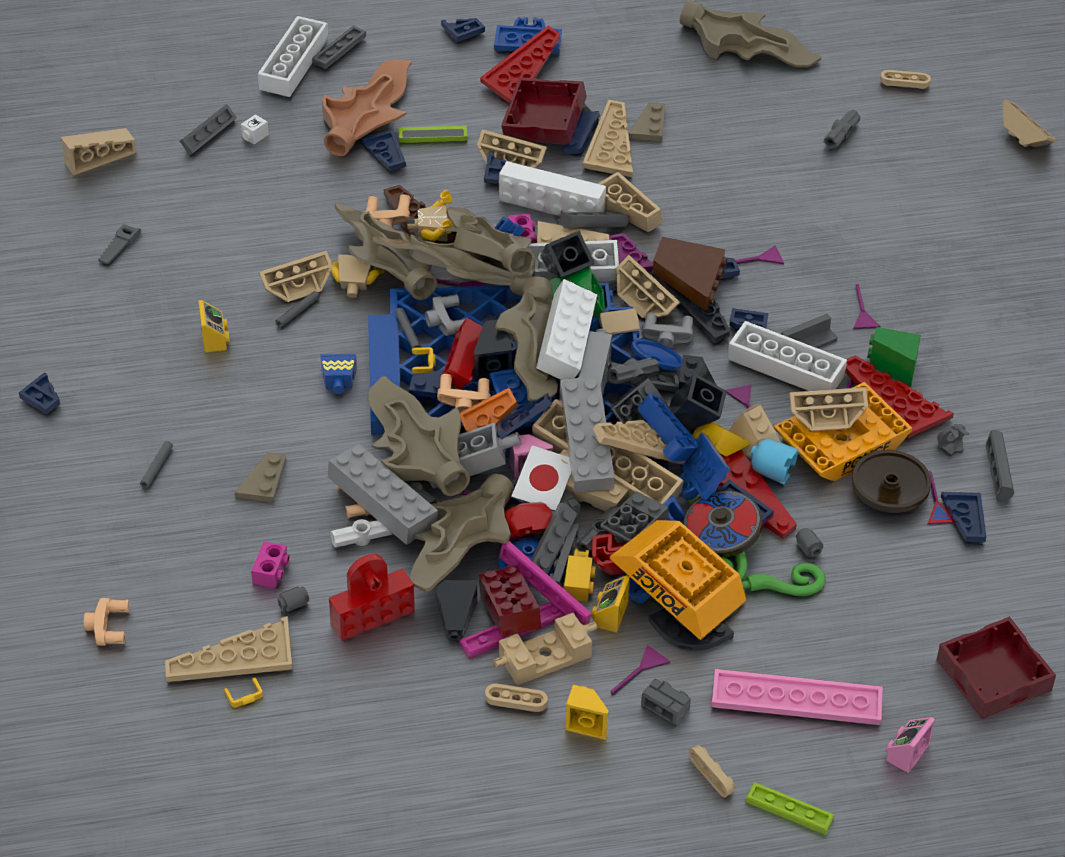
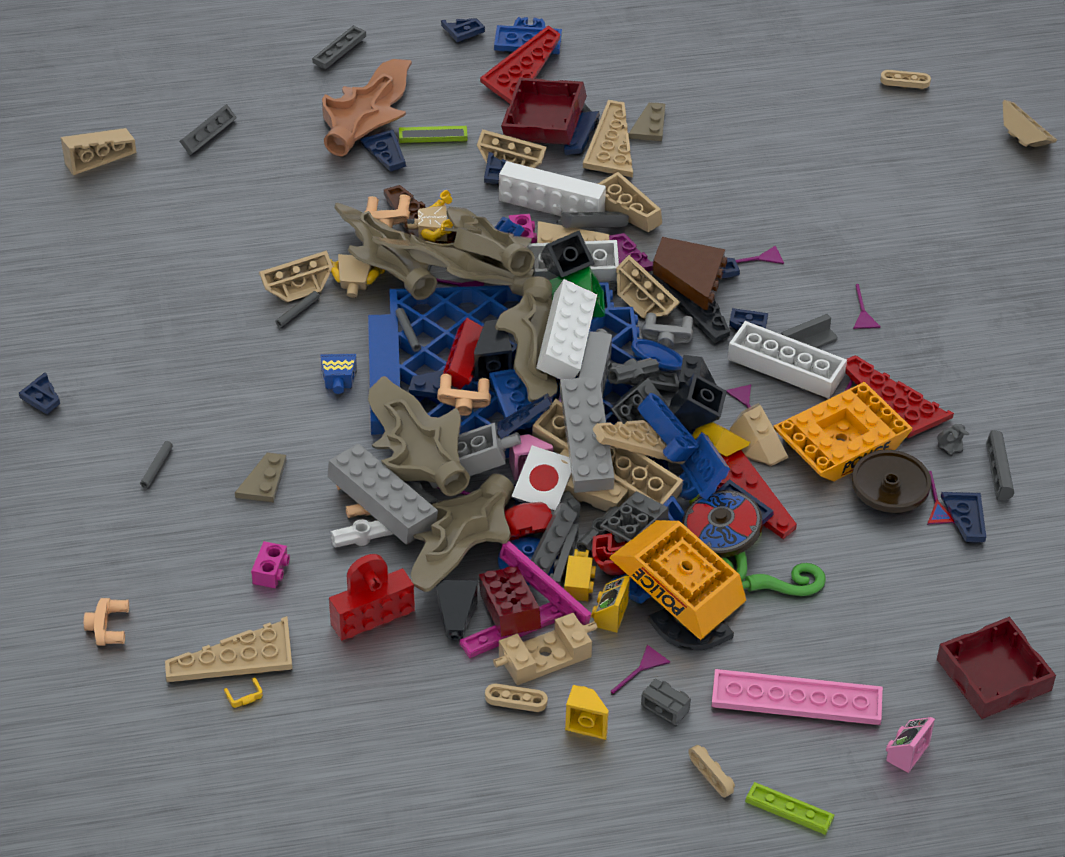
(119, 242): dark grey piece -> none
(213, 328): yellow slope -> none
(254, 129): white brick -> none
(293, 56): white brick -> none
(293, 599): dark grey brick -> none
(431, 360): yellow piece -> none
(439, 316): light grey connector -> none
(489, 410): orange wing -> none
(619, 321): tan slope -> none
(744, 35): dark tan piece -> none
(773, 459): medium azure cylinder -> none
(809, 542): dark grey brick -> none
(829, 408): tan wedge -> none
(842, 129): dark grey piece -> none
(894, 353): green slope -> none

